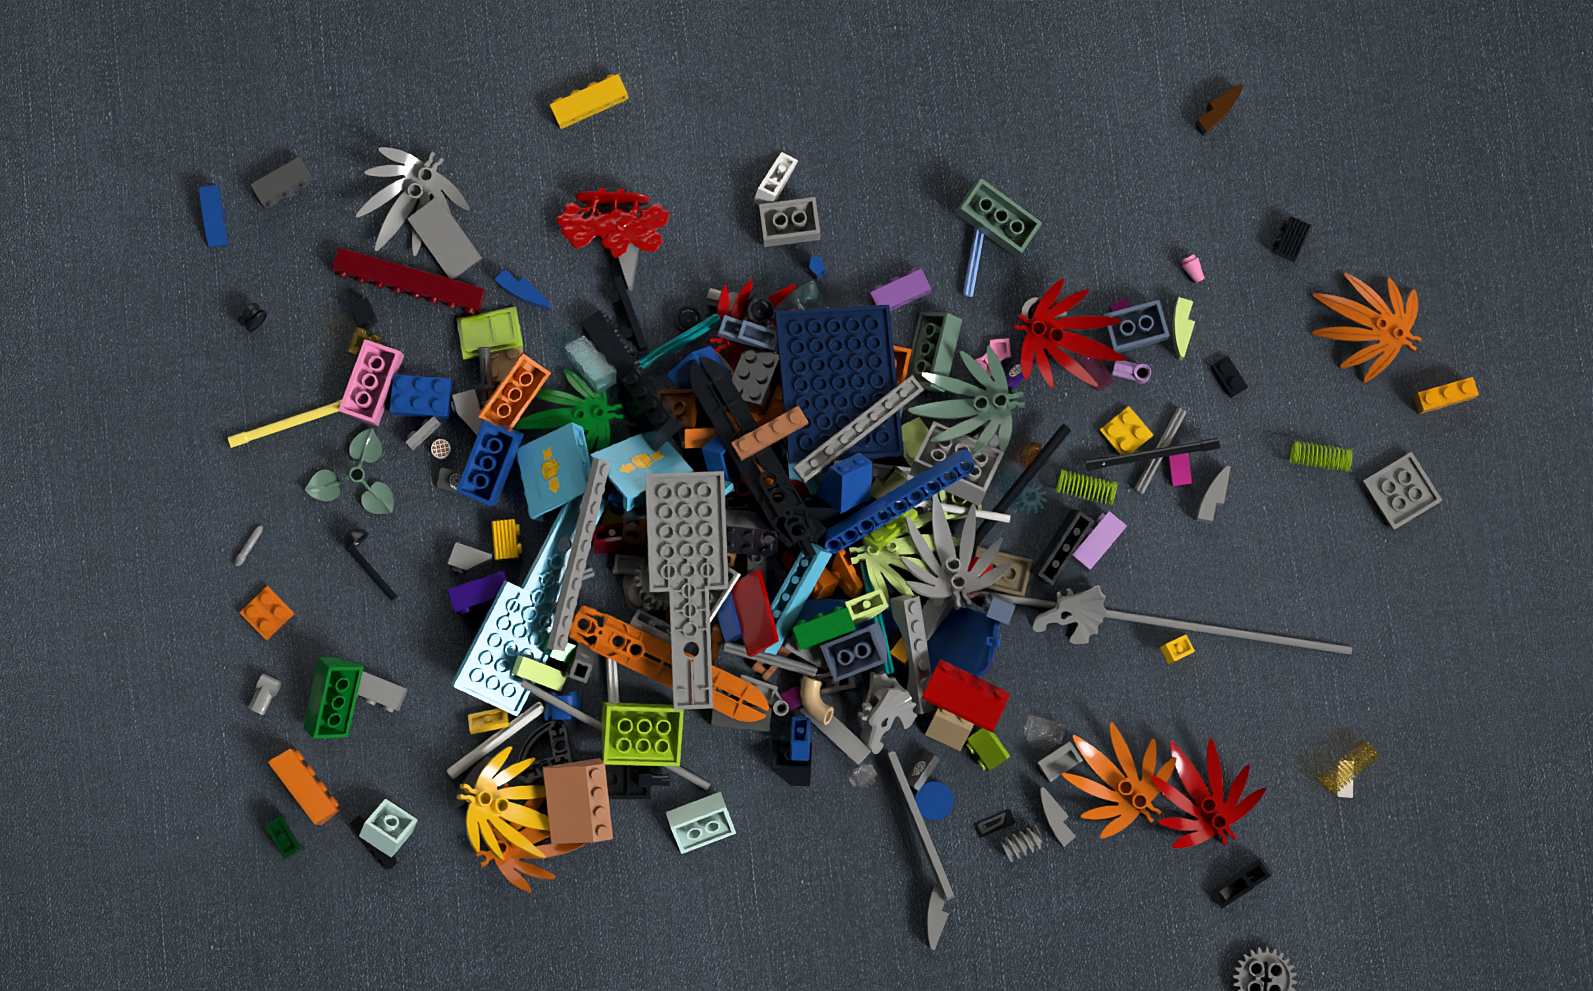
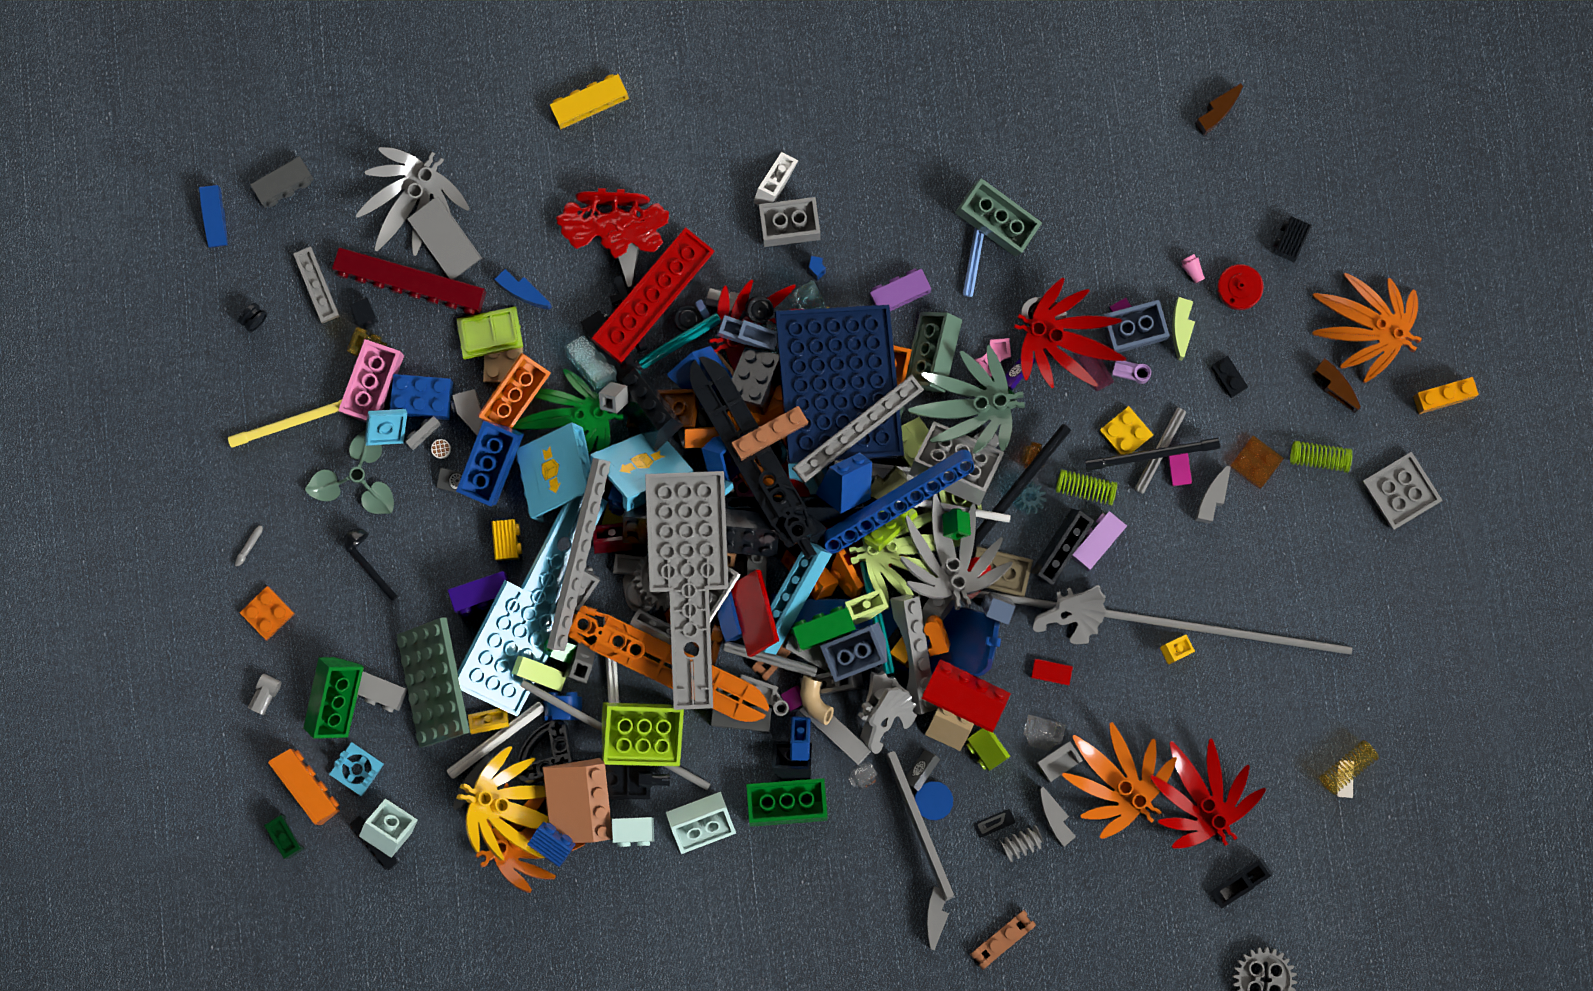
(316, 285): none -> light grey plate
(353, 749): none -> medium azure piece
(385, 427): none -> medium azure tile
(432, 683): none -> sand green plate
(467, 558): light grey slope -> none
(484, 352): dark grey pin -> none
(551, 843): none -> blue brick
(589, 582): none -> light grey plate
(613, 397): none -> light grey brick
(633, 830): none -> light aqua brick
(652, 295): none -> red plate
(702, 309): none -> medium blue tile
(787, 802): none -> green slope
(937, 634): none -> orange leg
(956, 524): none -> green brick
(1003, 939): none -> nougat plate
(1051, 672): none -> red tile
(1240, 287): none -> red wheel
(1256, 462): none -> clear orange plate
(1337, 385): none -> reddish brown slope

